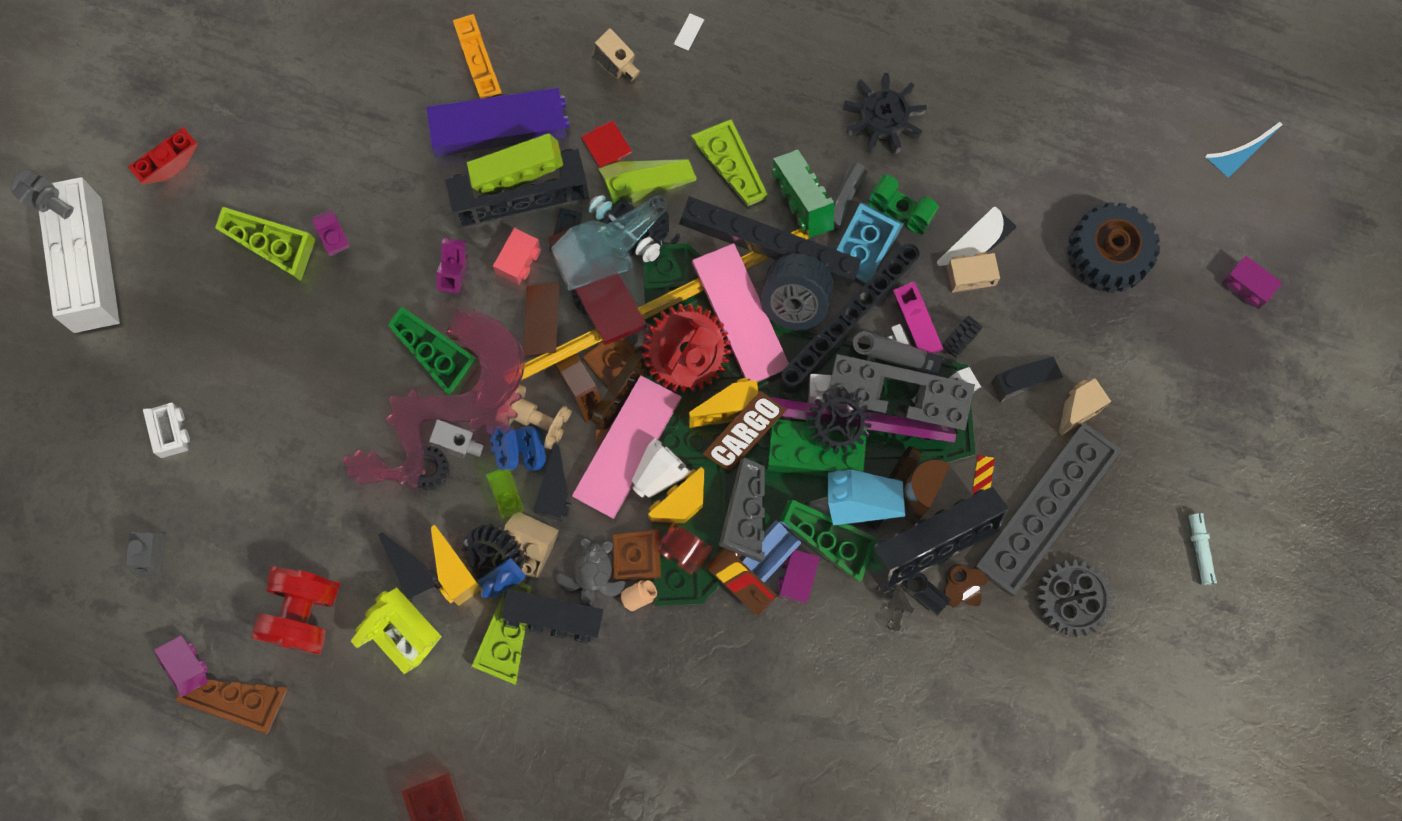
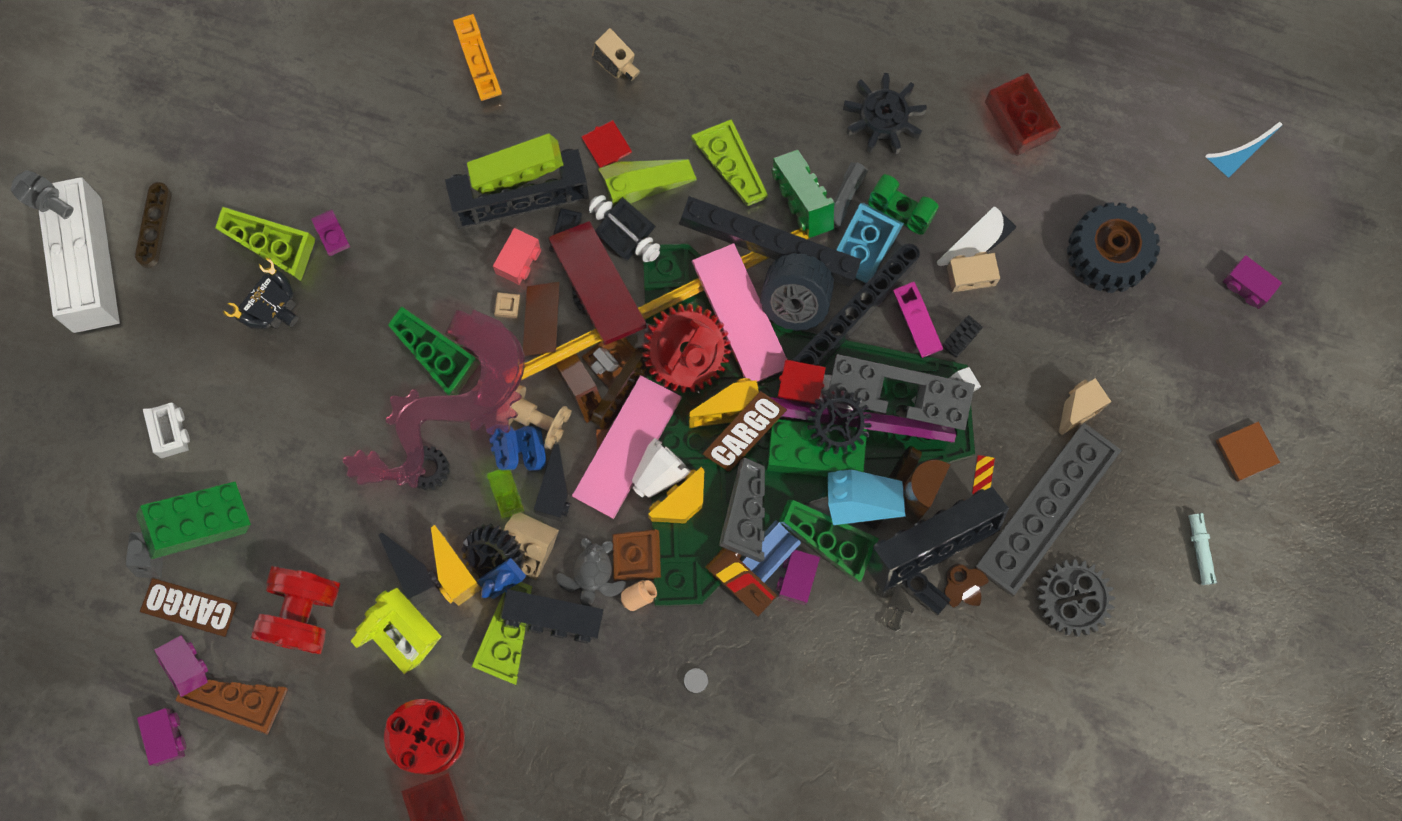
(149, 224): none -> dark brown beam
(162, 736): none -> magenta brick
(165, 159): red slope -> none
(188, 607): none -> sticker
(193, 520): none -> green brick
(267, 302): none -> black torso
(421, 722): none -> red piece
(445, 435): light grey torso -> none
(452, 266): magenta brick -> none
(496, 121): dark purple brick -> none
(507, 305): none -> tan tile
(601, 249): clear light blue slope -> none
(604, 362): none -> light grey tile
(684, 547): clear red brick -> none
(689, 31): white sticker -> none
(695, 680): none -> light grey tile
(801, 382): none -> red piece
(899, 354): dark grey piece -> none
(900, 335): white tile -> none
(1022, 114): none -> clear red brick
(1025, 378): black slope -> none
(1247, 451): none -> dark orange tile

